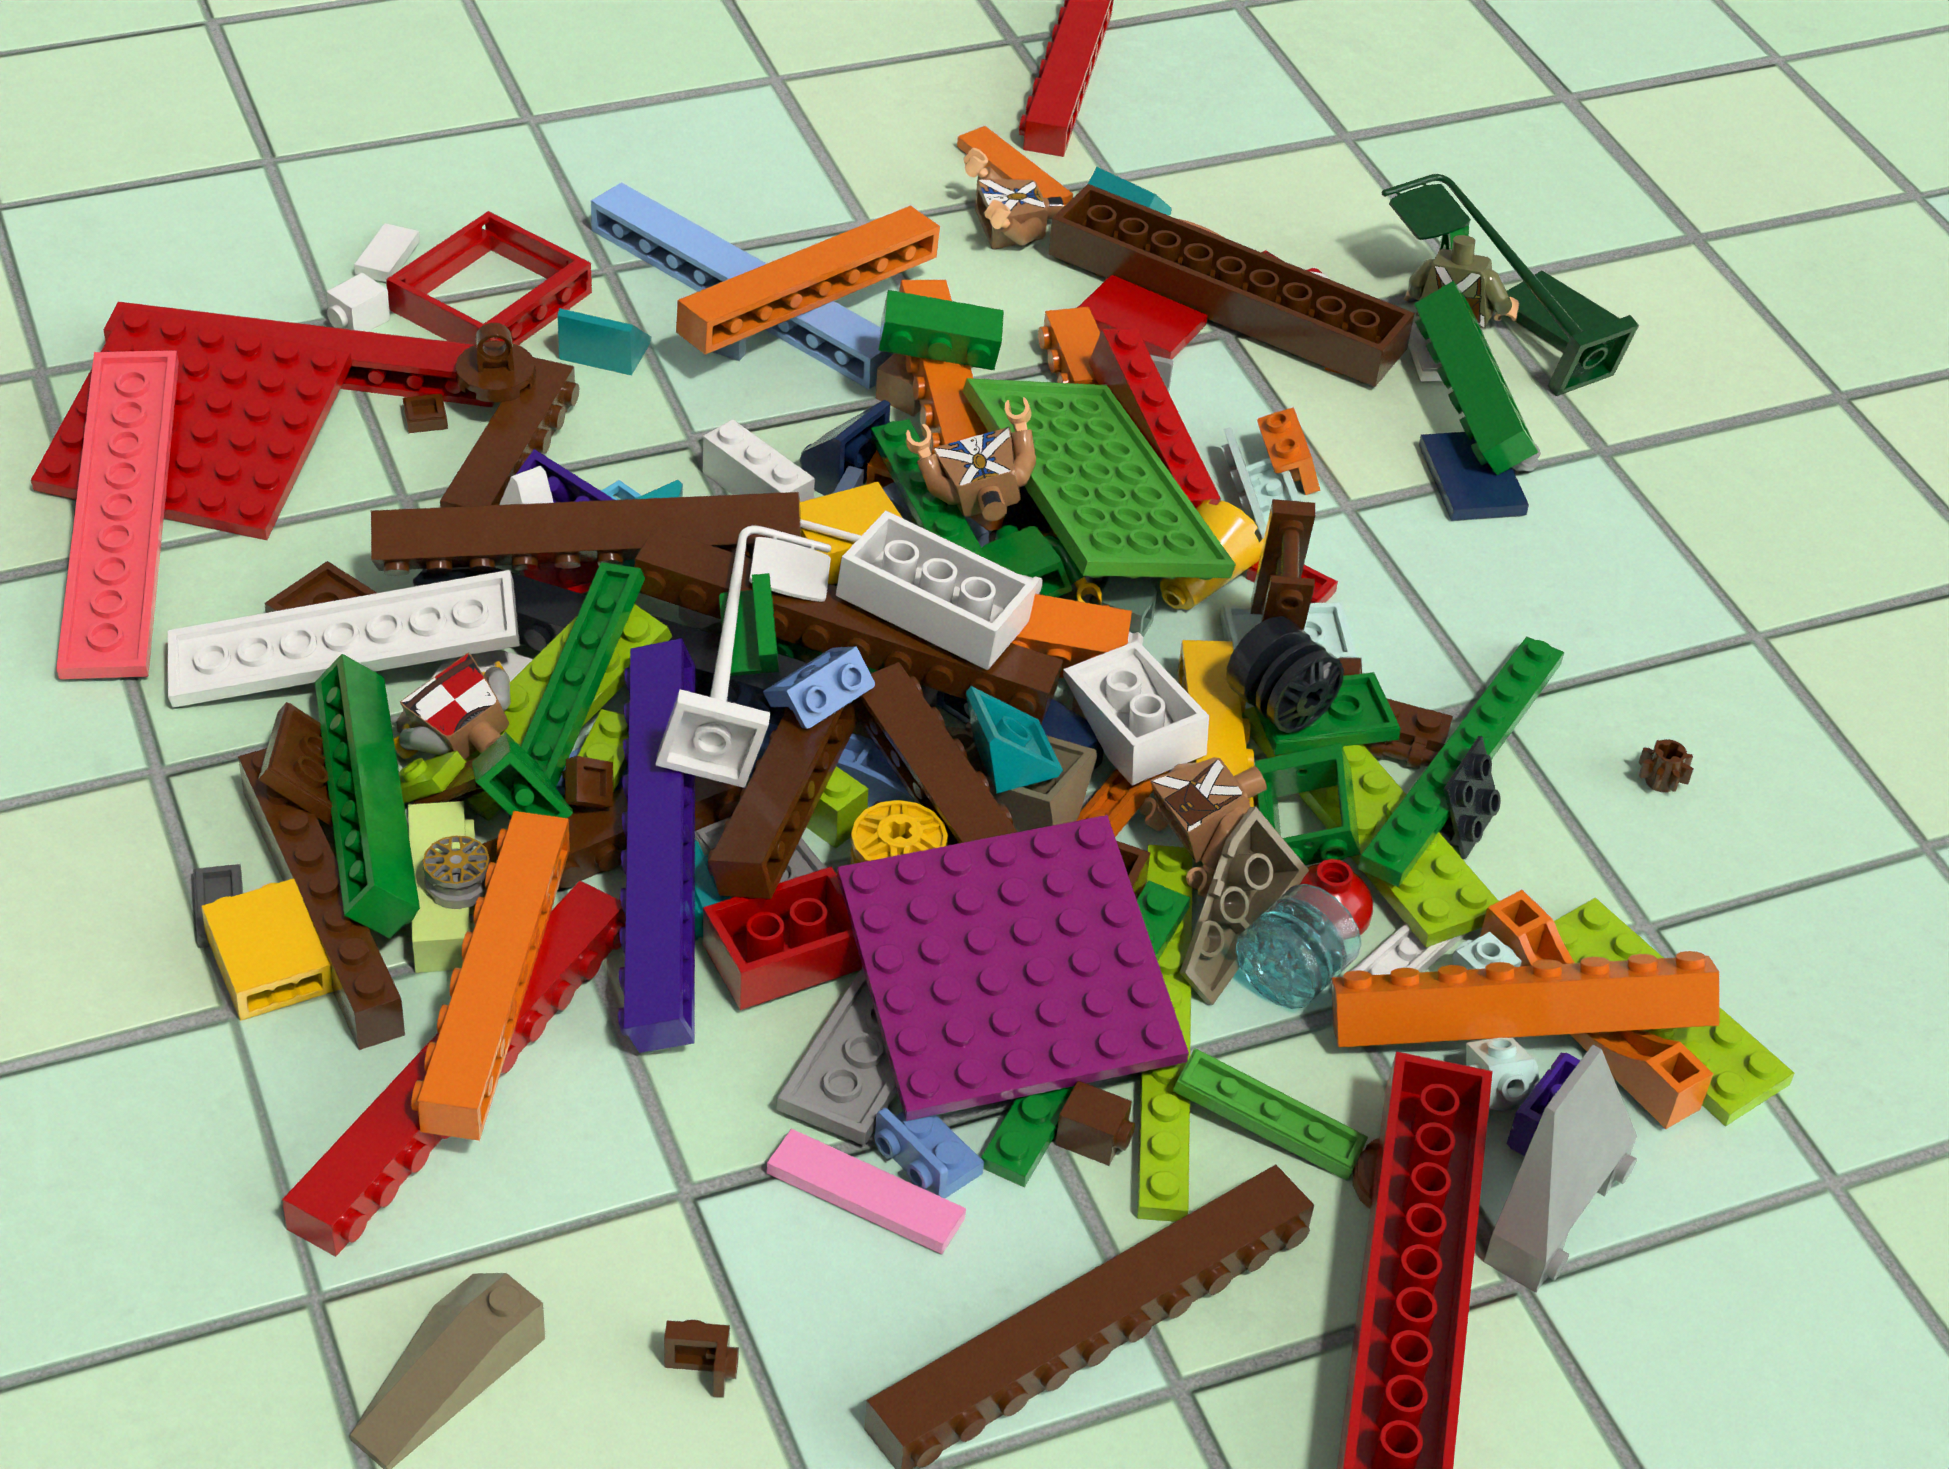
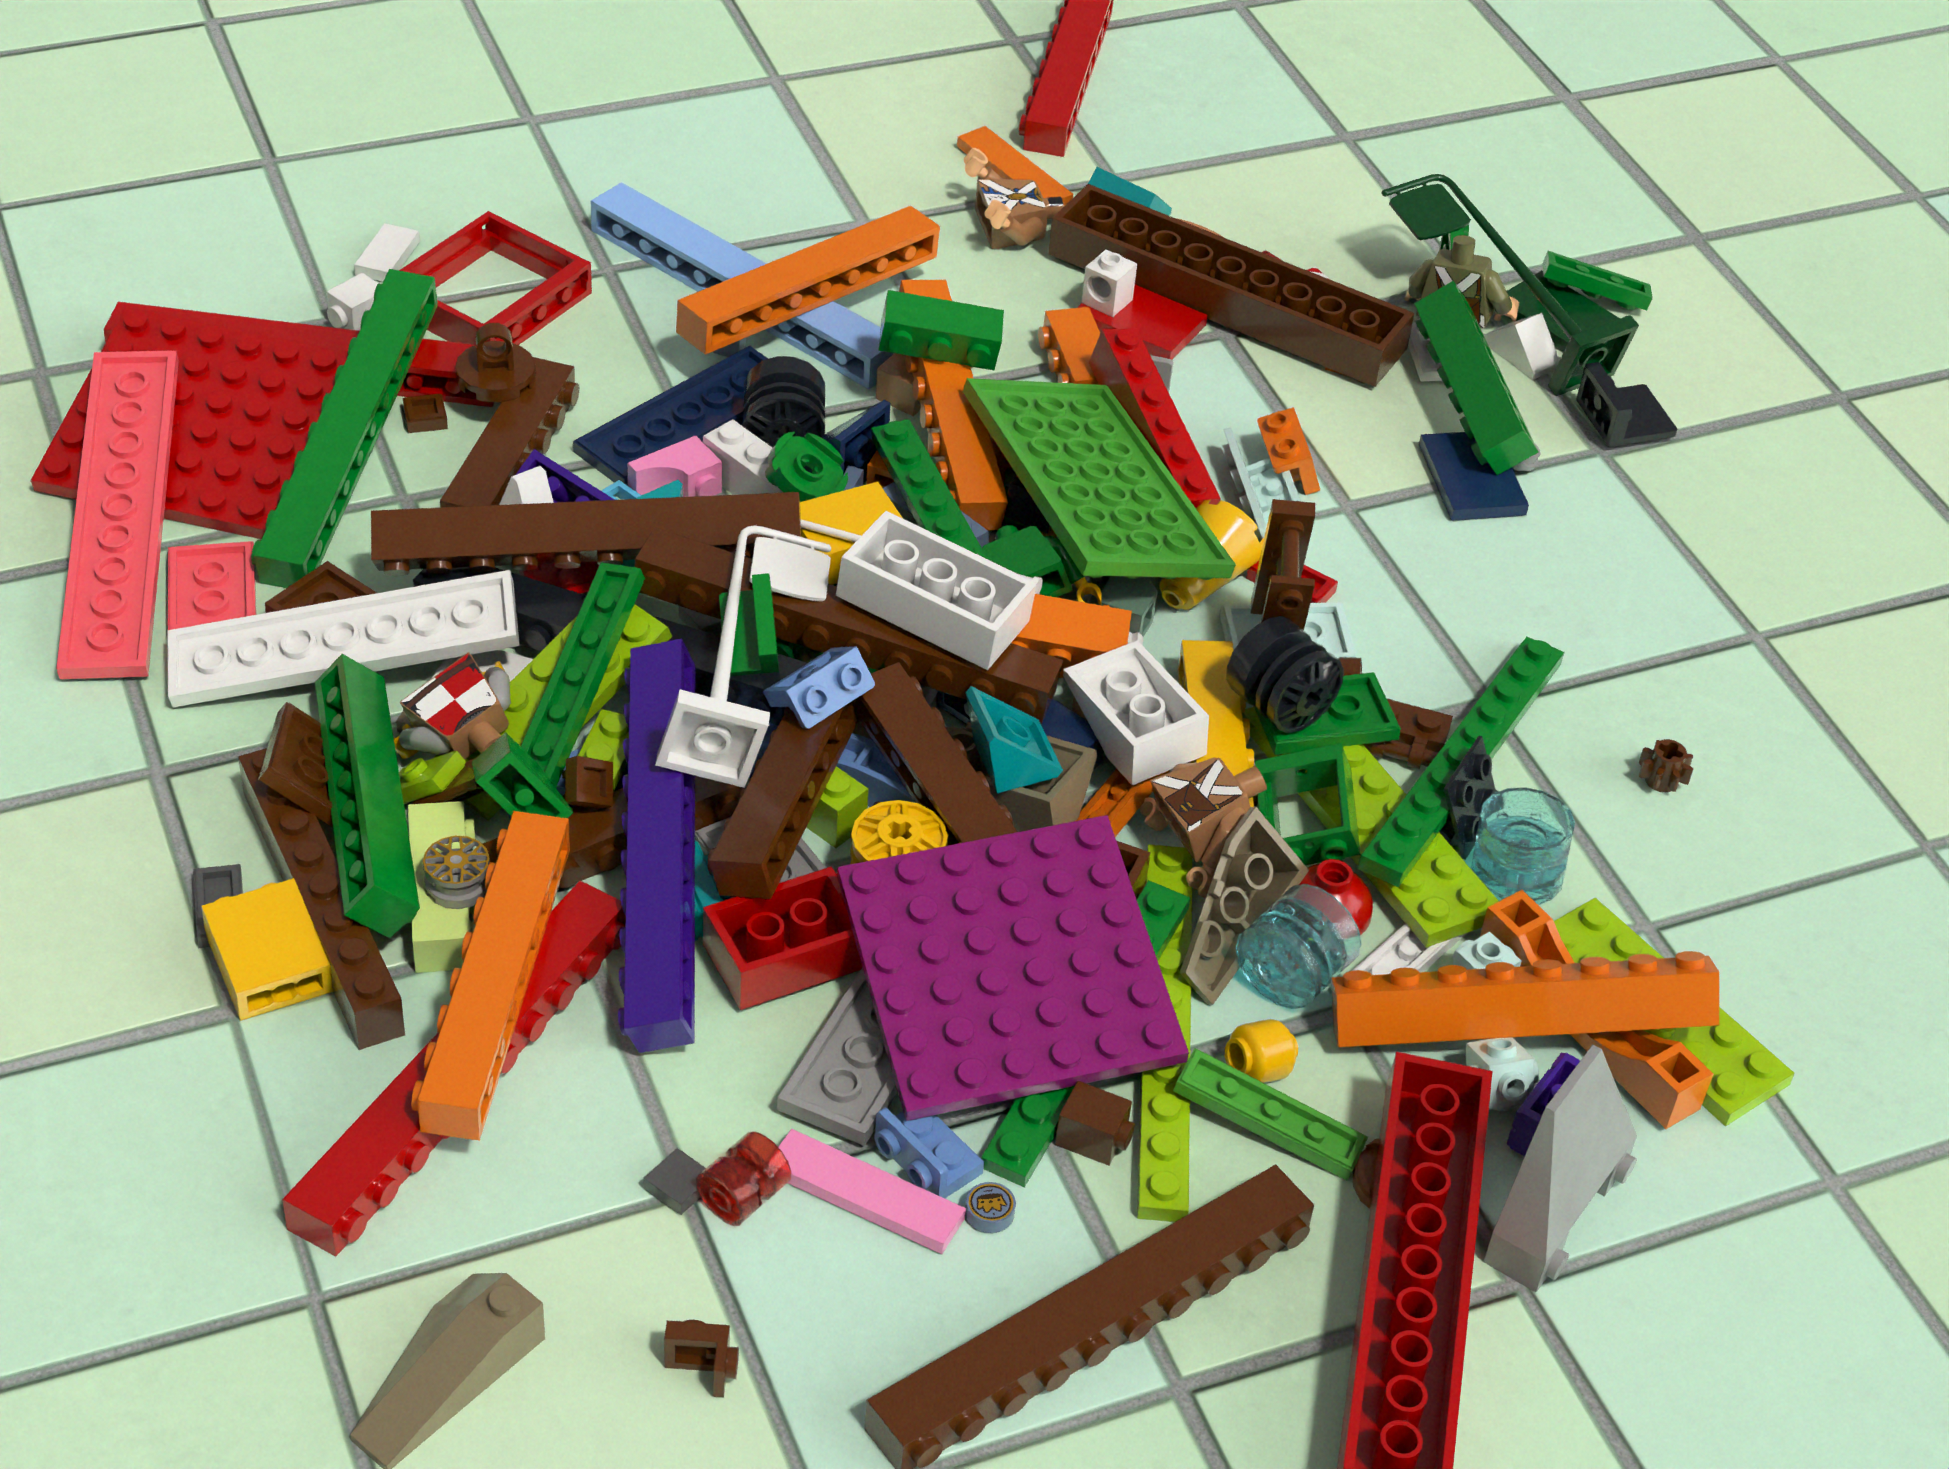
(210, 583): none -> coral tile
(346, 429): none -> green brick
(600, 342): teal slope -> none
(670, 417): none -> dark blue tile
(675, 1181): none -> dark grey tile
(685, 461): none -> bright pink arch
(744, 1177): none -> clear red wheel
(783, 398): none -> black wheel
(794, 453): none -> green plate
(980, 471): medium nougat torso -> none
(990, 1207): none -> tile
(1109, 283): none -> white brick
(1262, 1050): none -> yellow head
(1523, 843): none -> clear light blue wheel
(1526, 345): none -> white slope
(1596, 281): none -> green plate
(1622, 413): none -> black bracket

